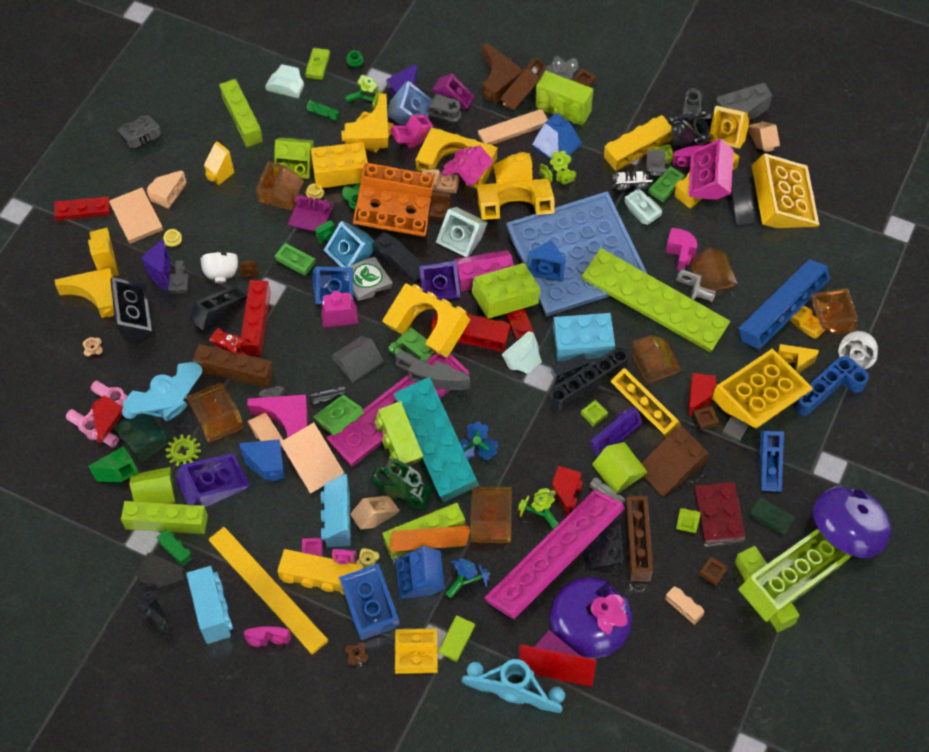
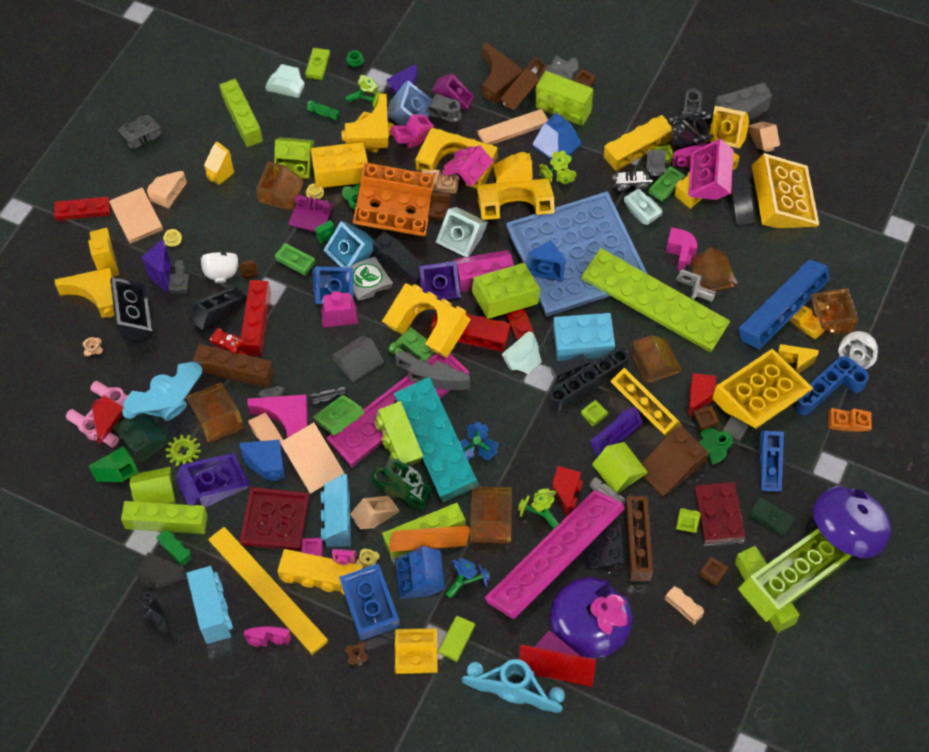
(275, 519): none -> dark red plate
(712, 444): none -> green plate
(849, 421): none -> orange slope

